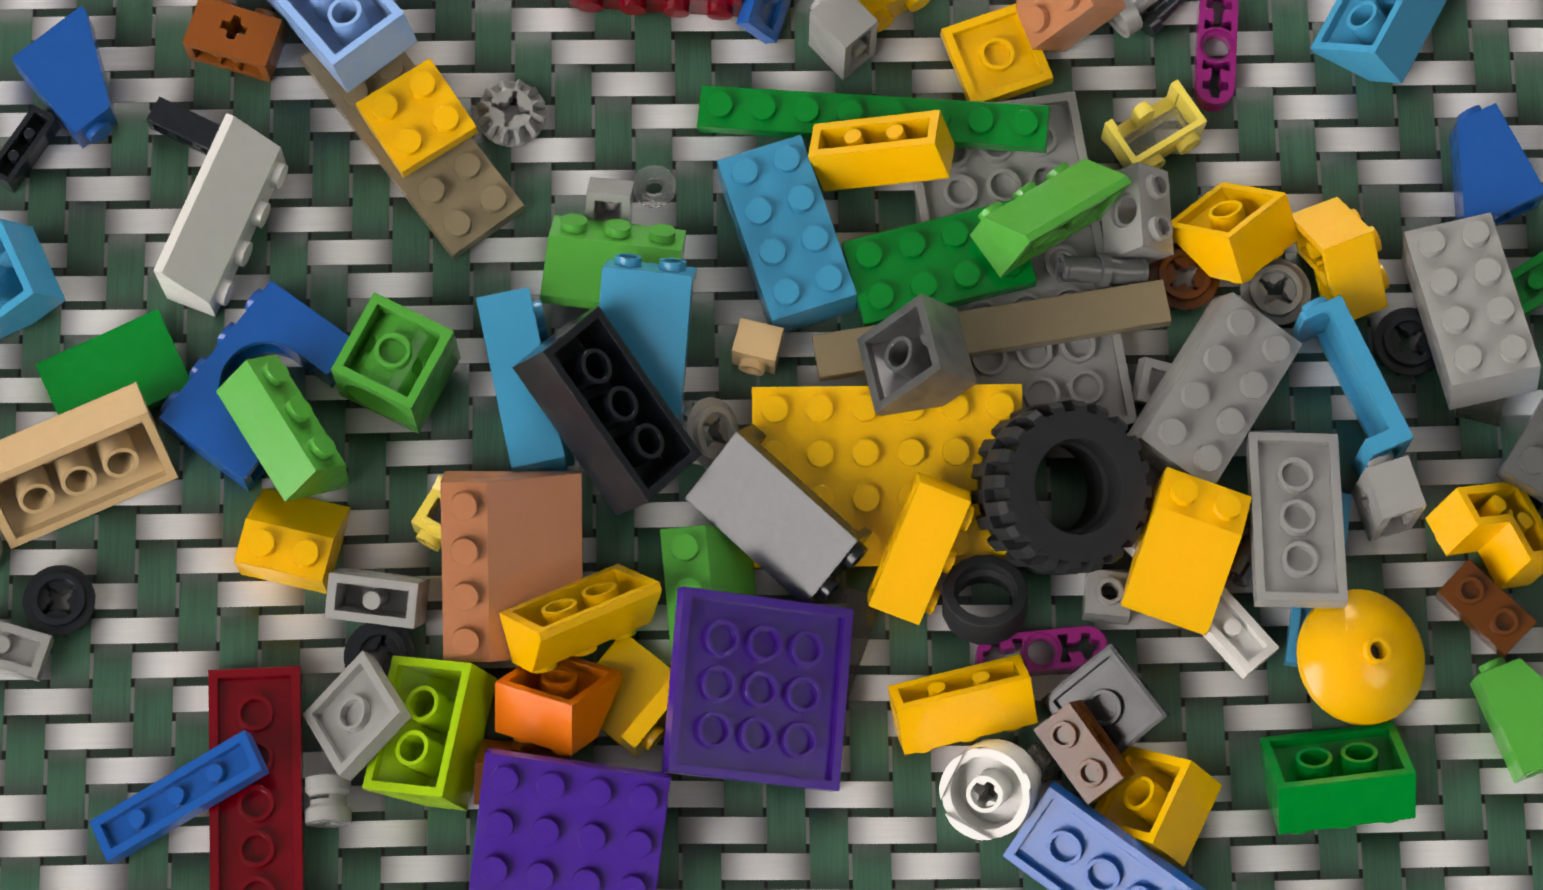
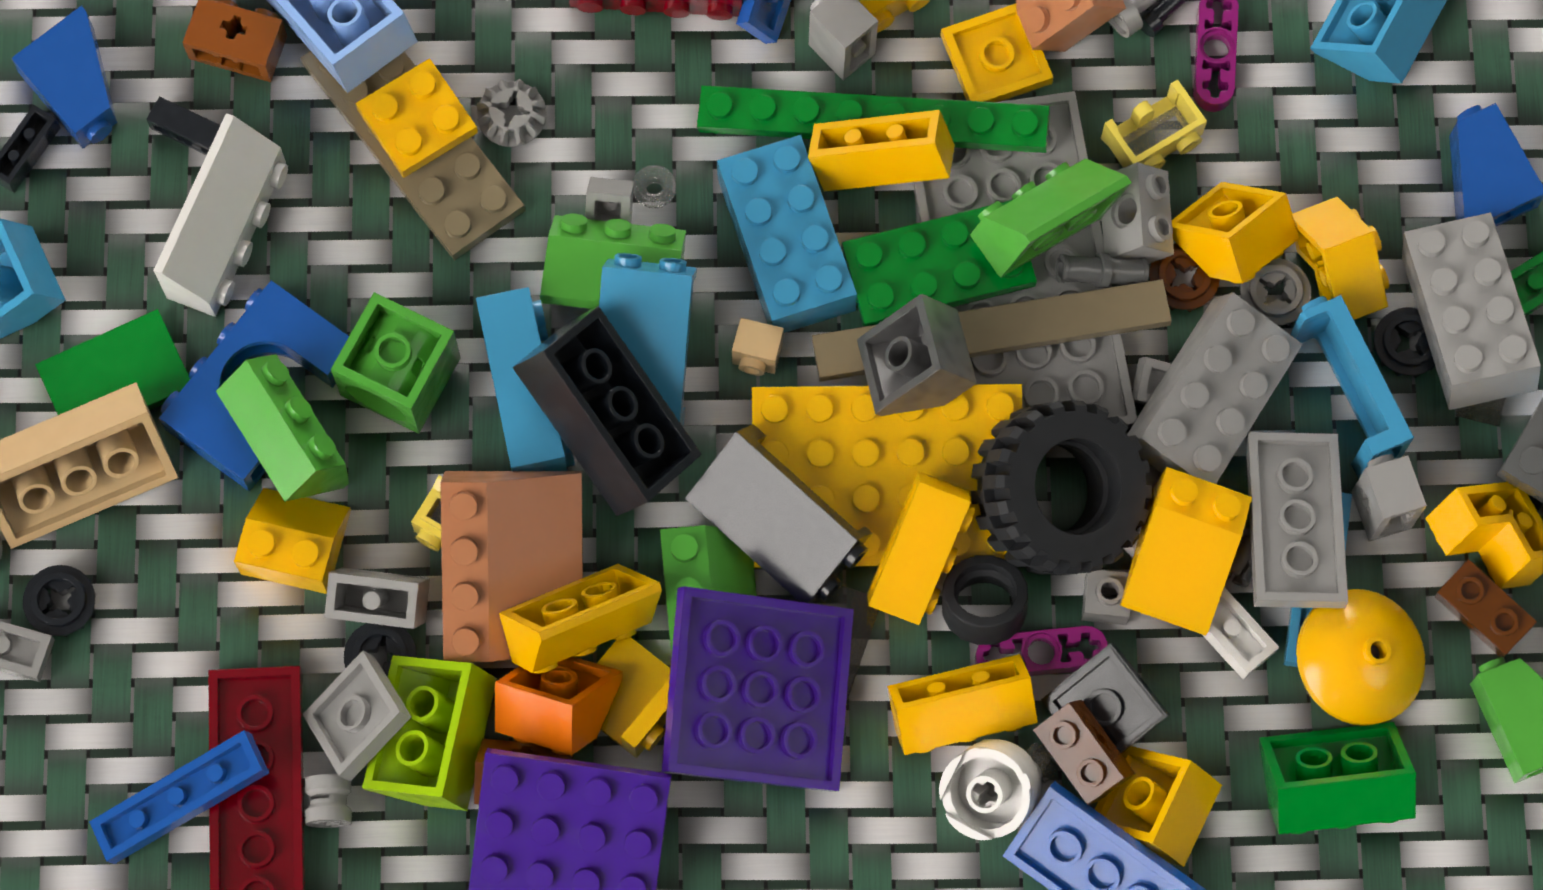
(722, 424): light grey gear -> none

